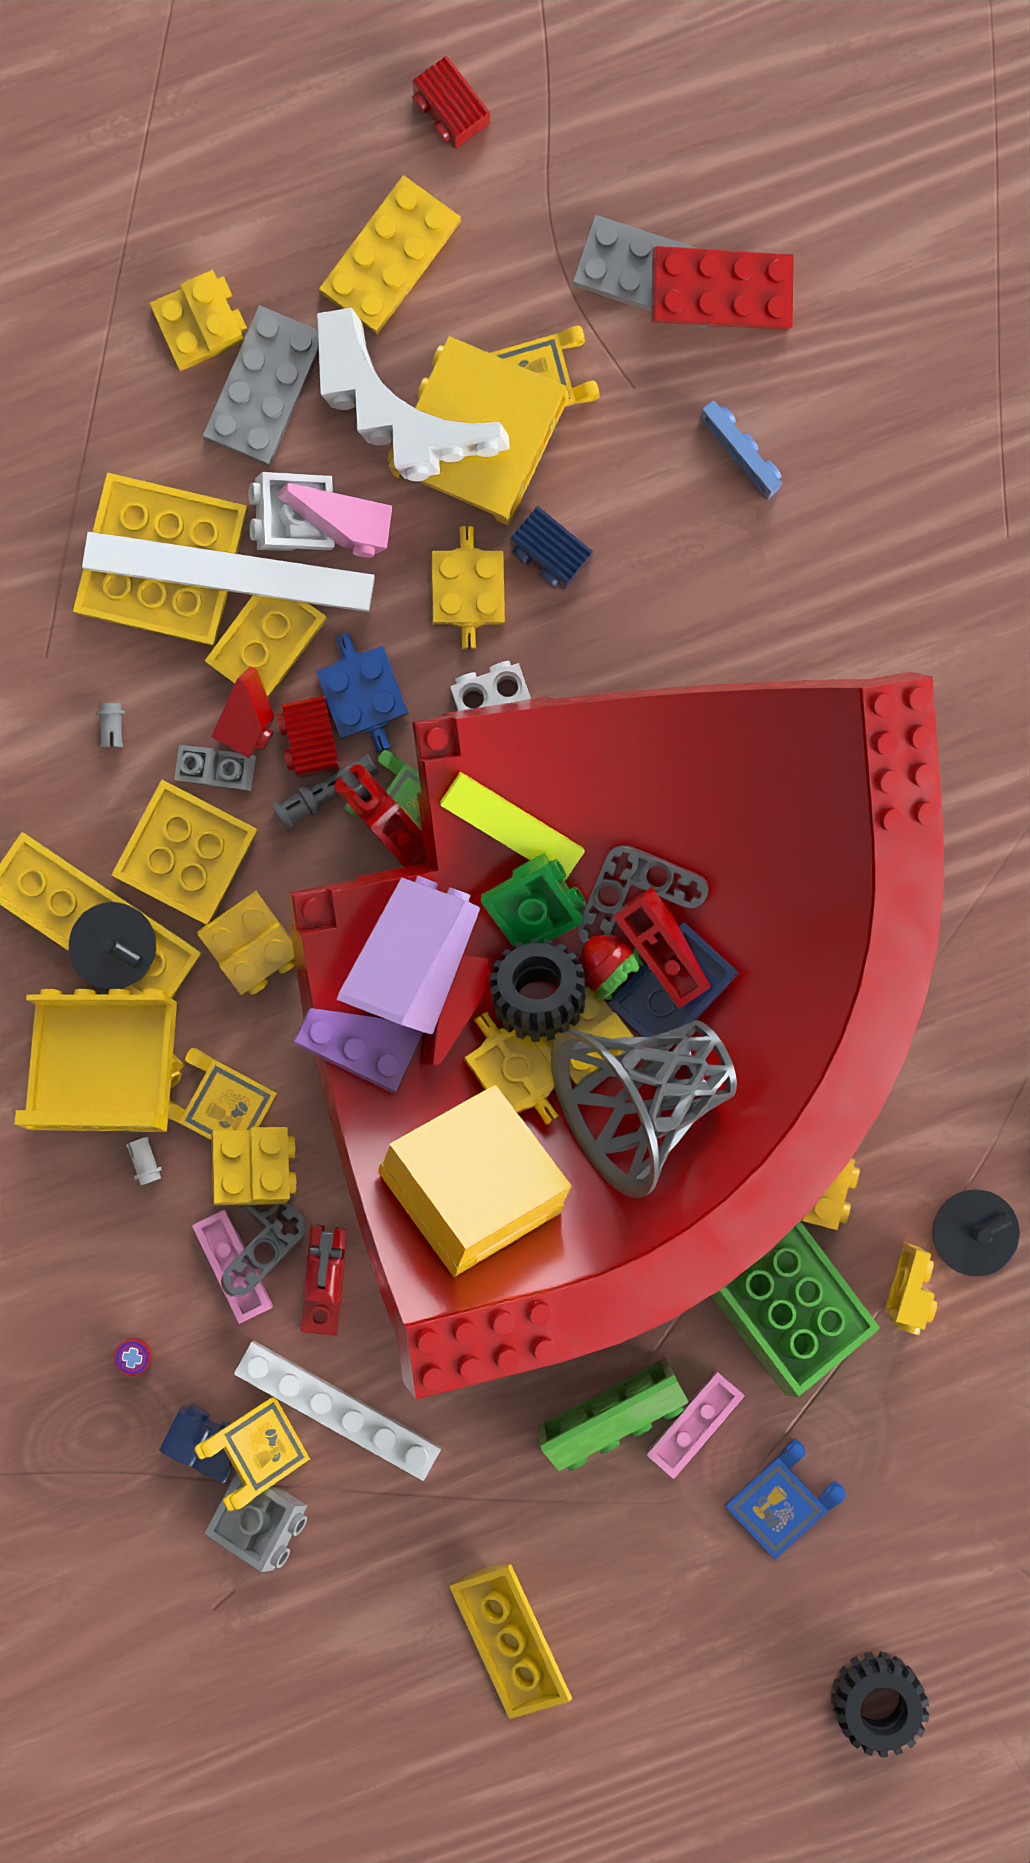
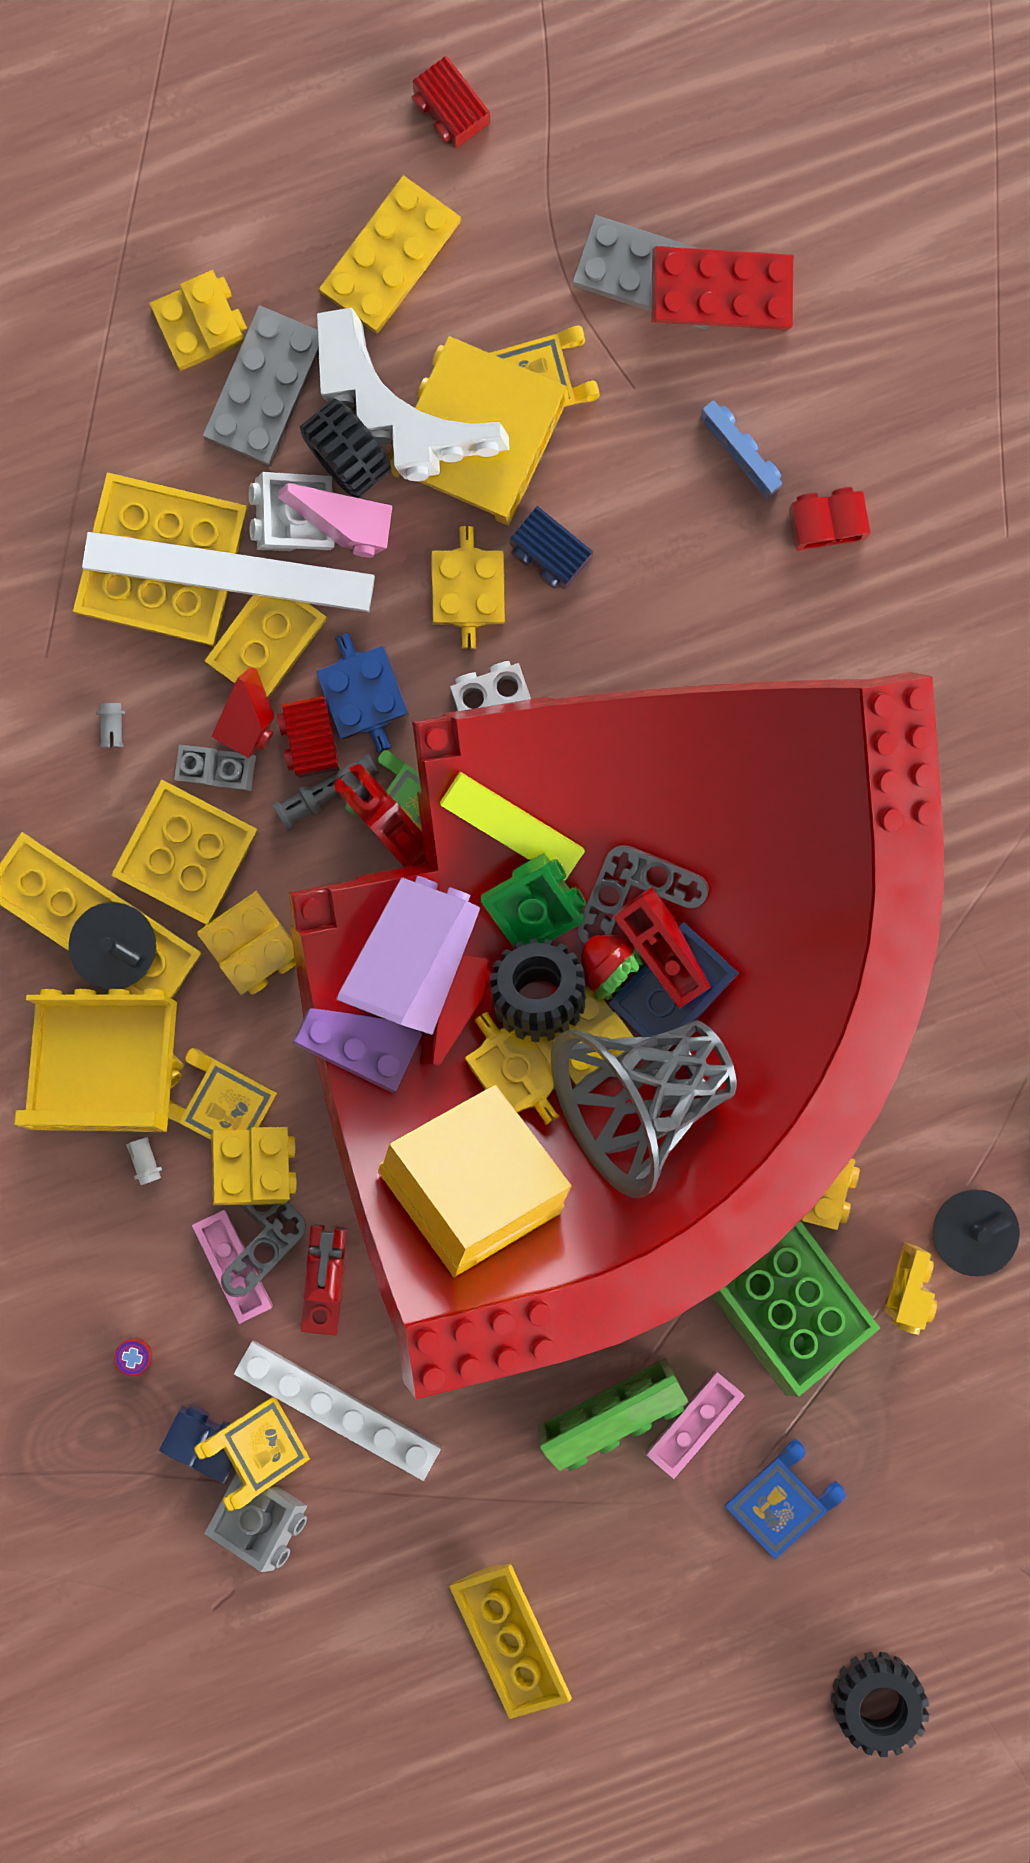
(345, 448): none -> black tyre
(829, 519): none -> red brick

